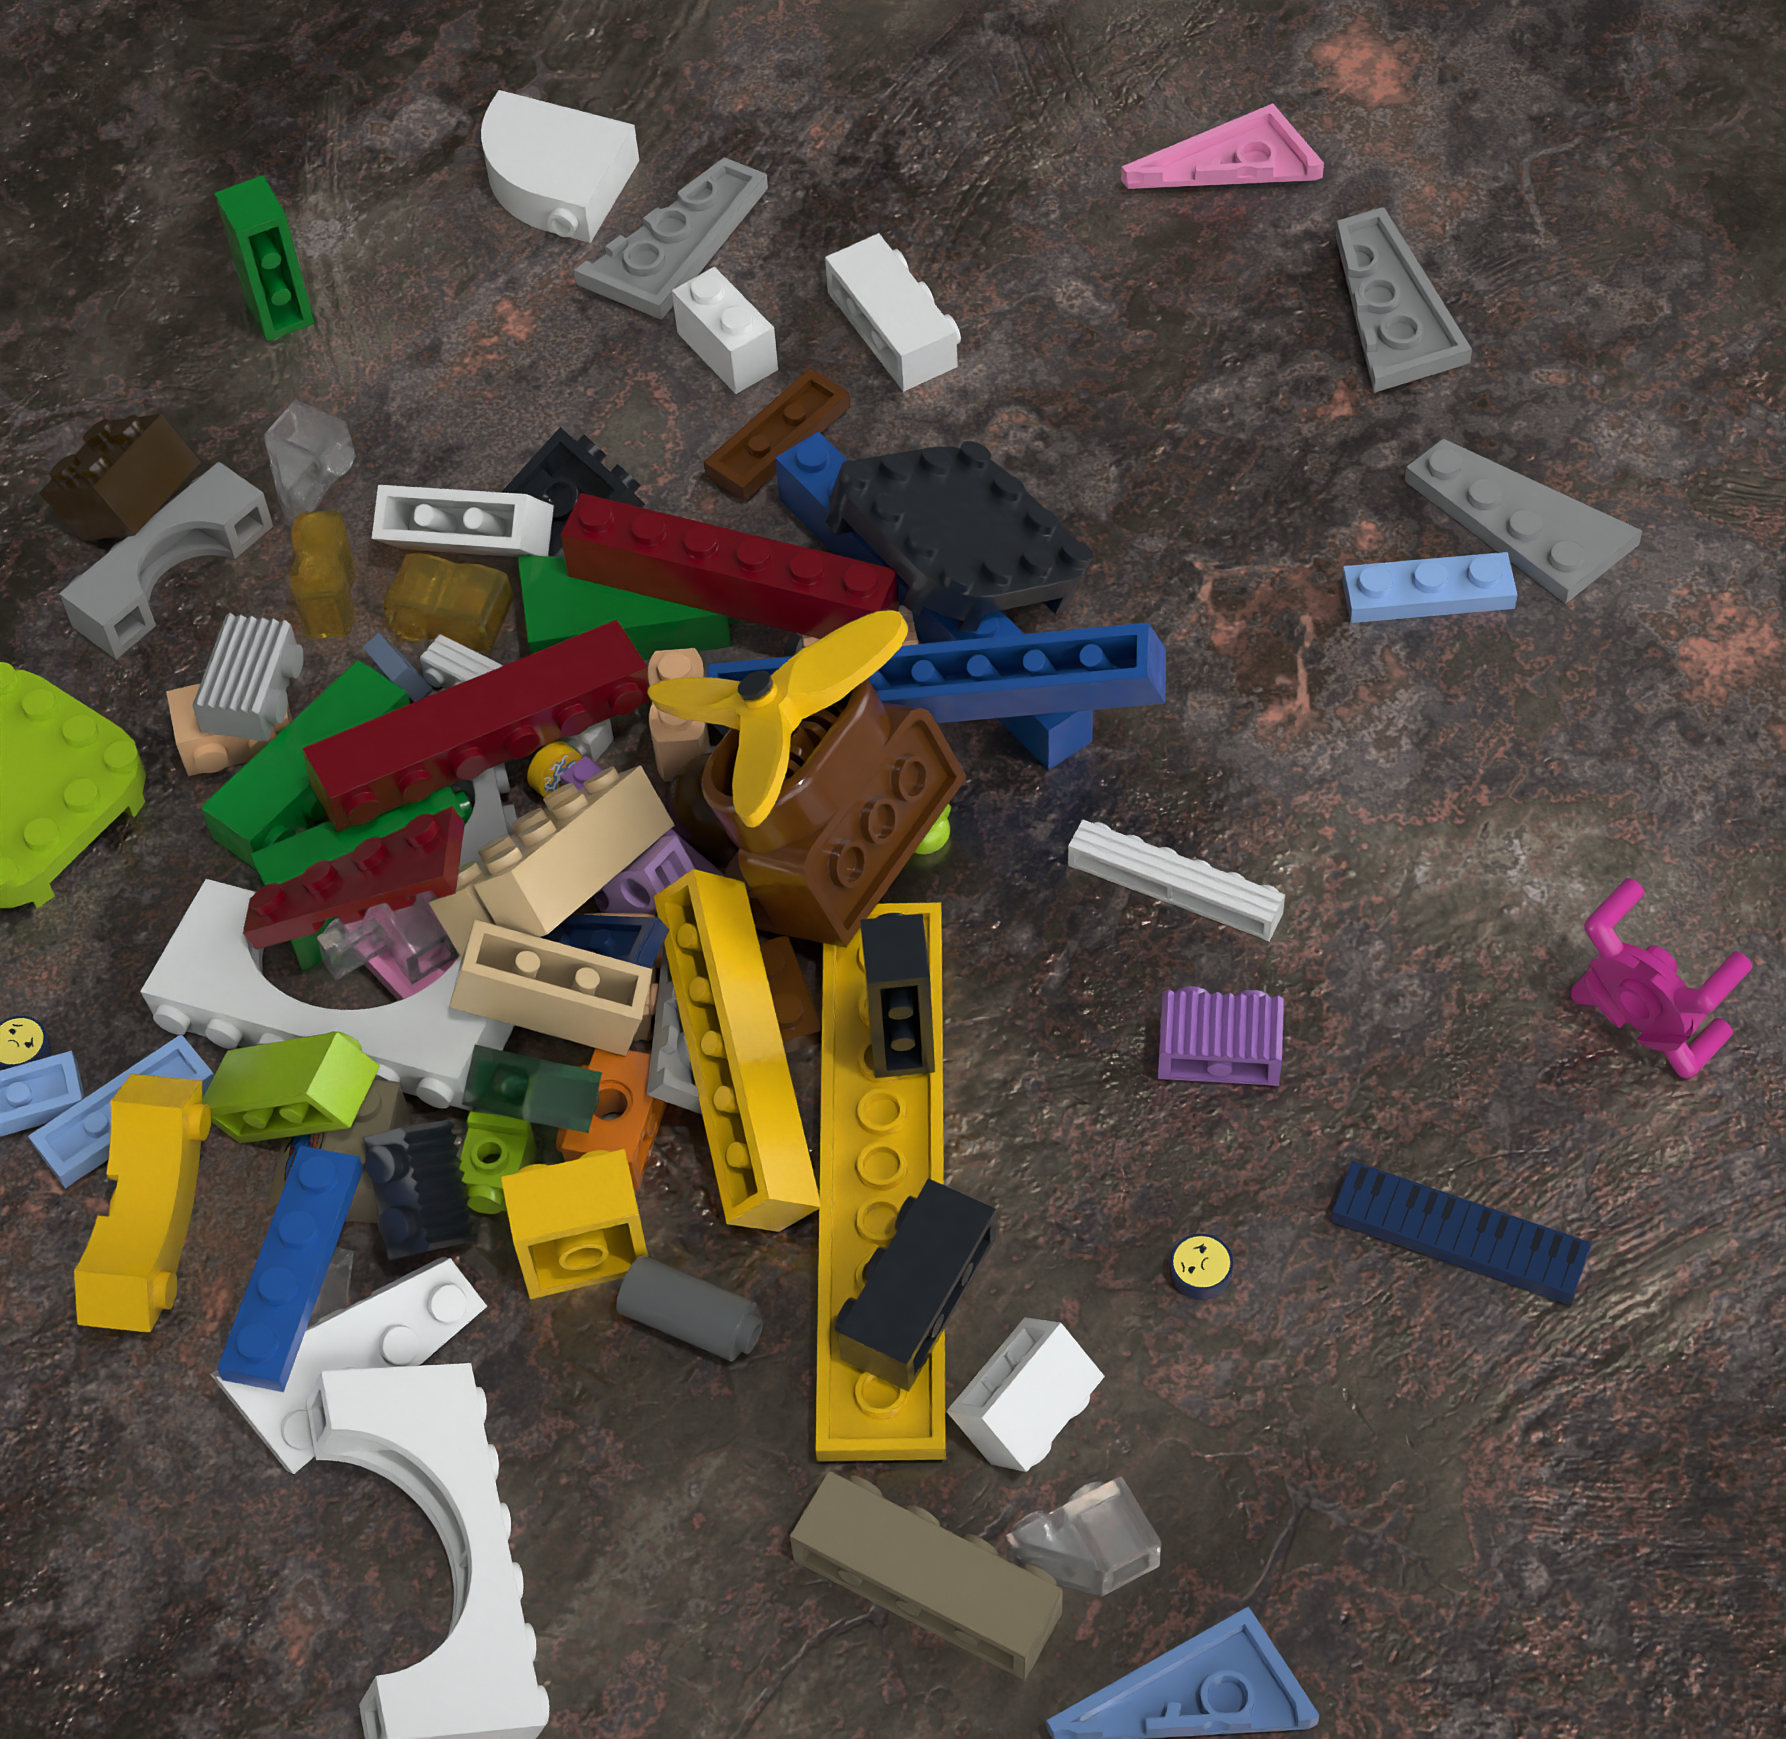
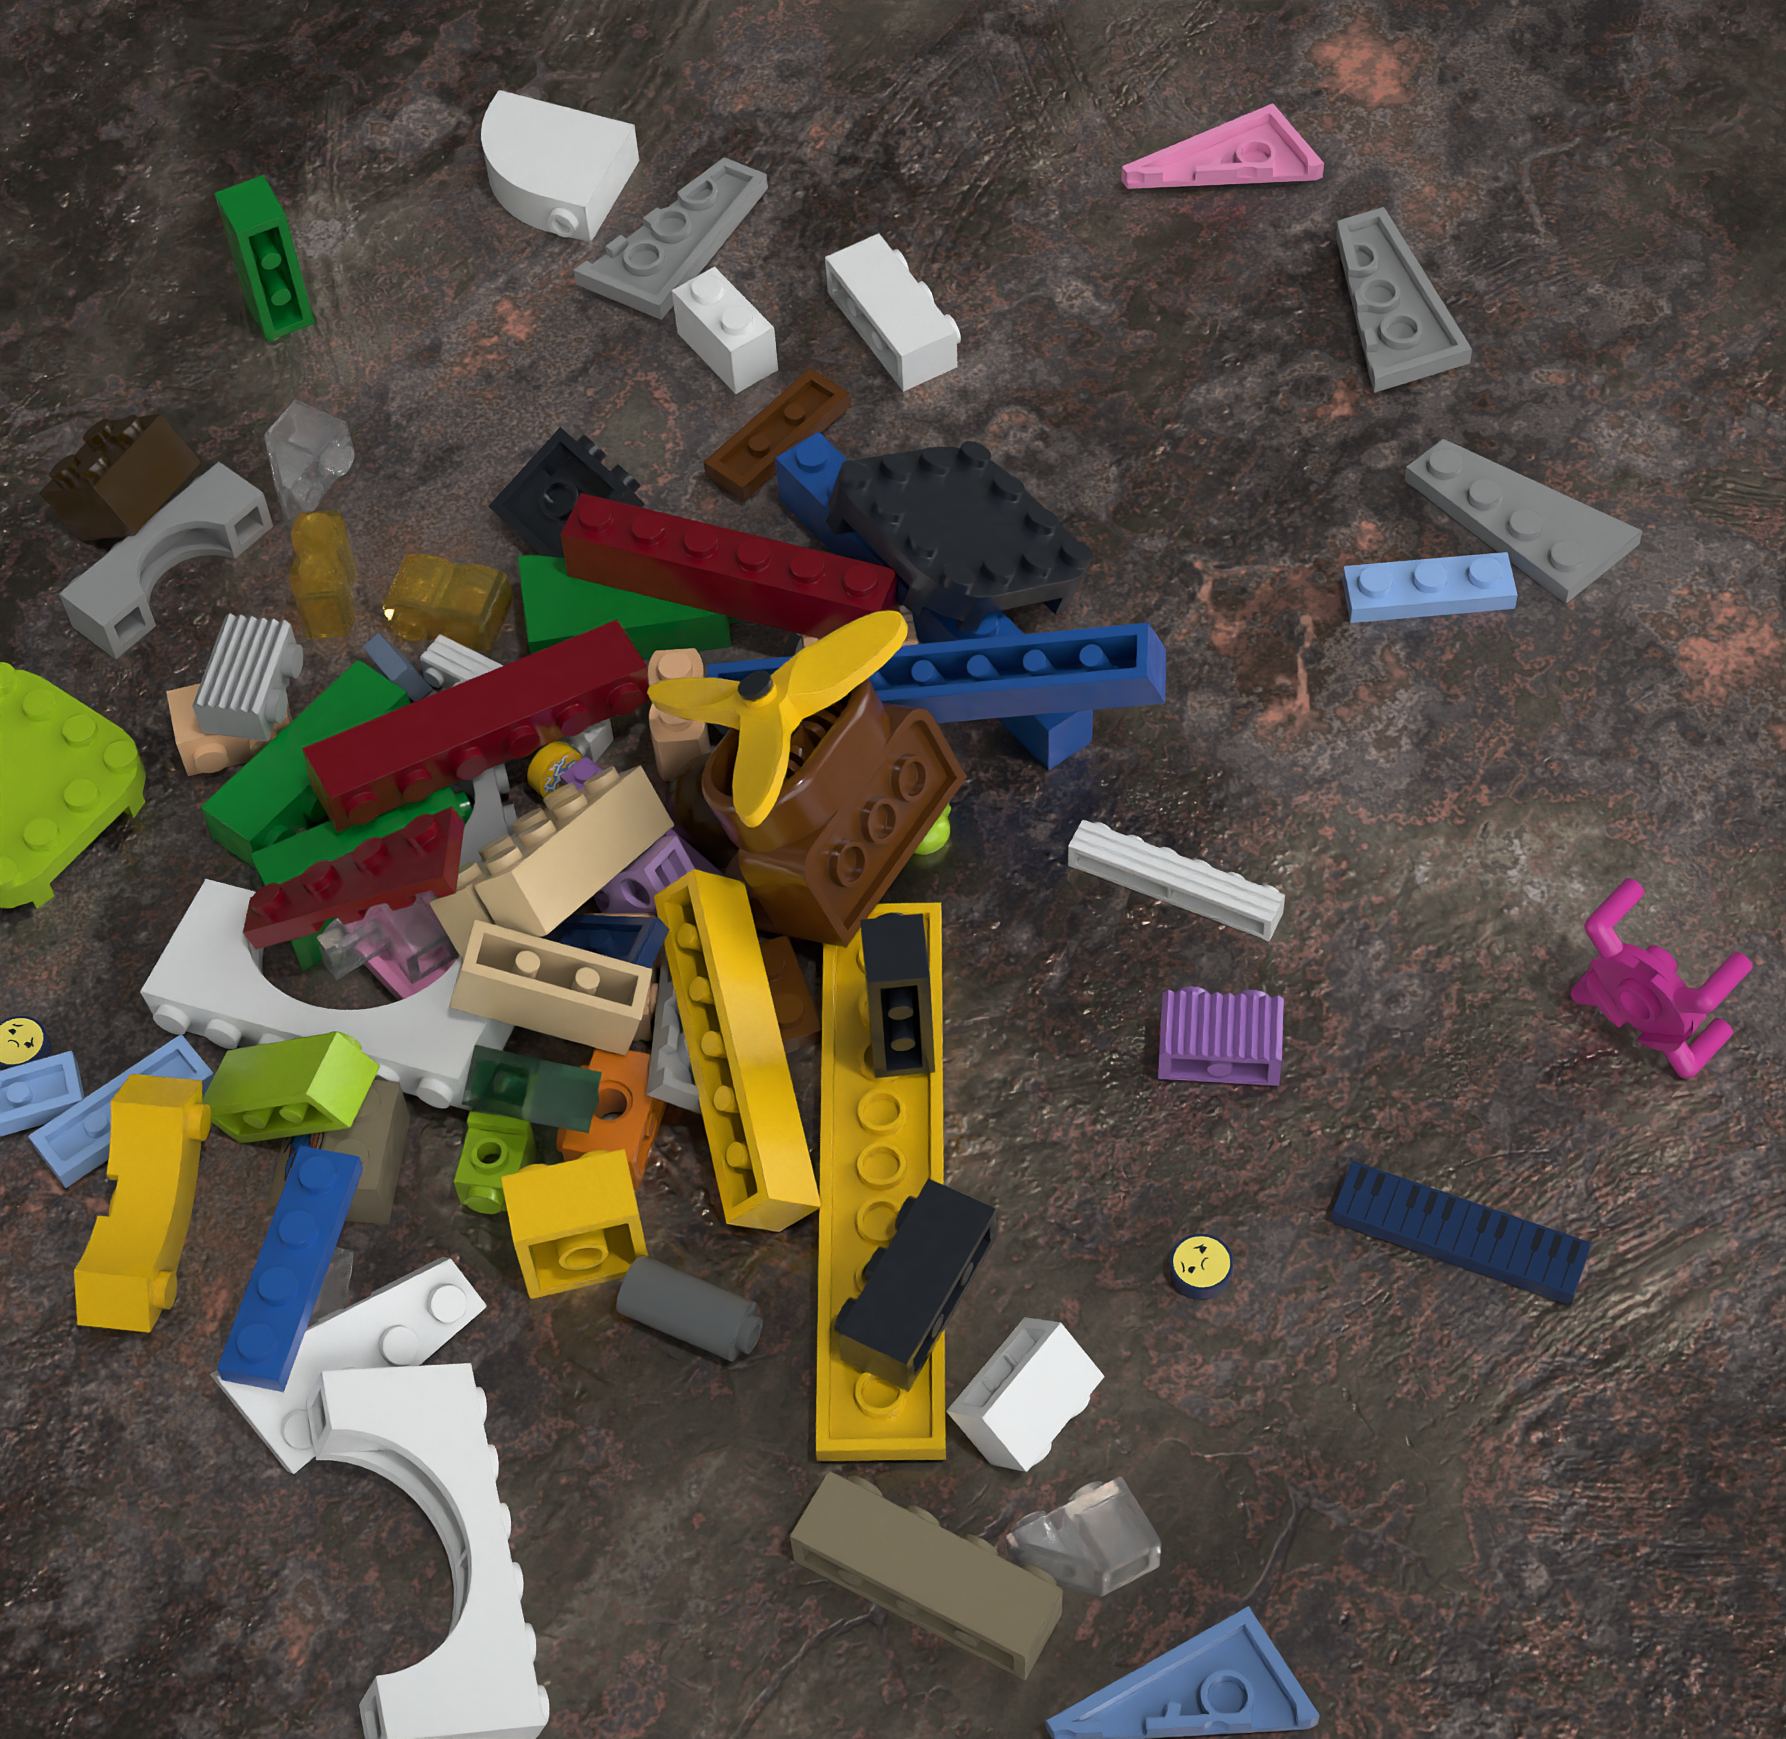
(419, 1189): black brick -> none
(462, 521): white brick -> none

